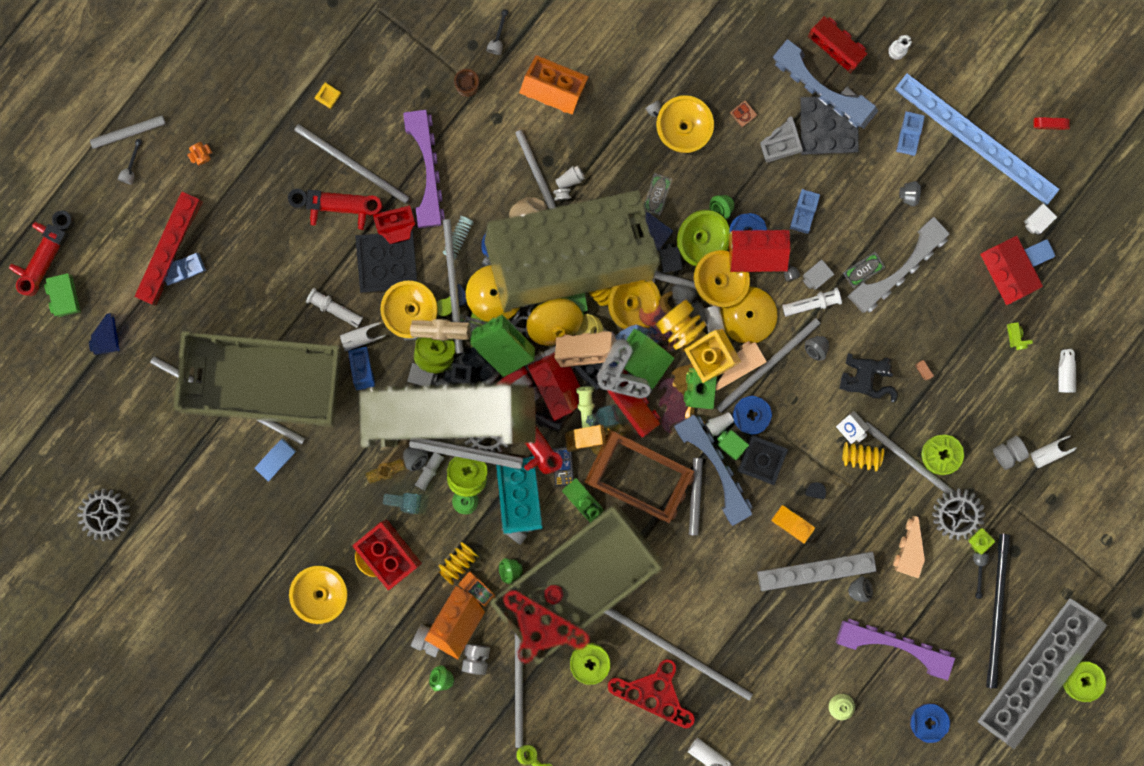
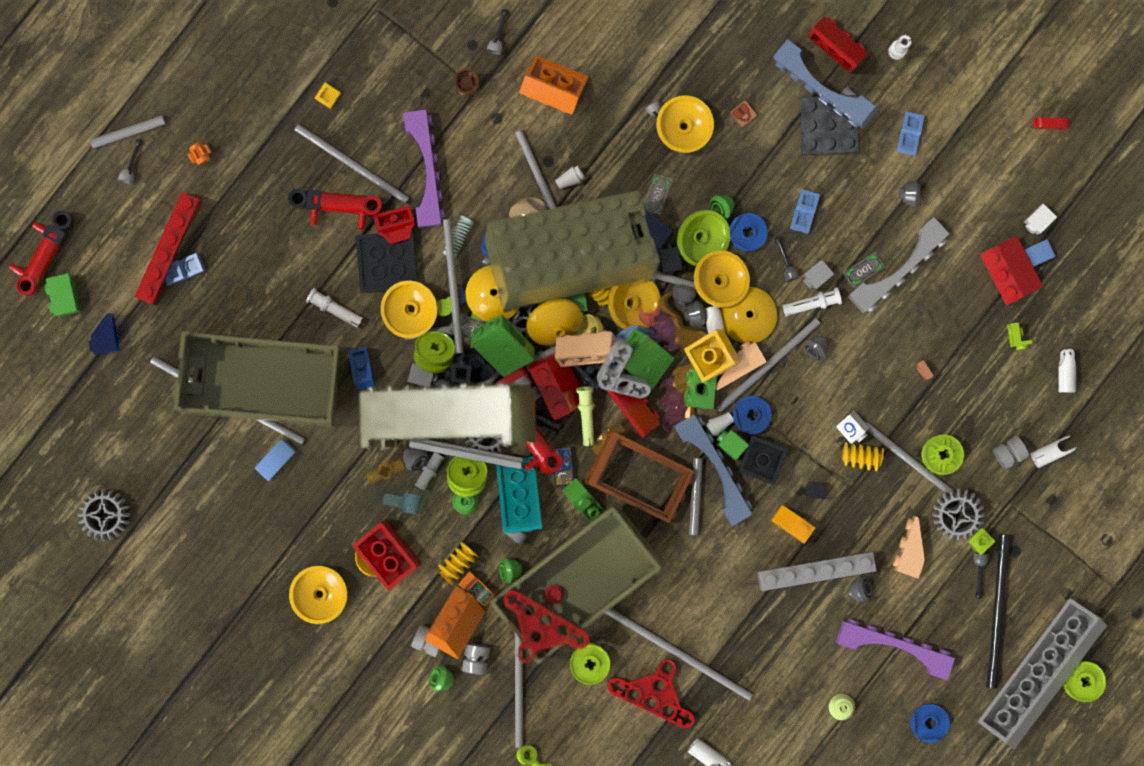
(358, 337): white piece -> none
(440, 330): tan piece -> none
(562, 194): white bush -> none
(585, 438): slope -> none
(605, 416): clear light blue axle -> none
(681, 324): yellow wheel -> none
(759, 251): red slope -> none
(782, 142): light grey wing -> none
(865, 375): black animal -> none
(976, 139): light blue plate -> none

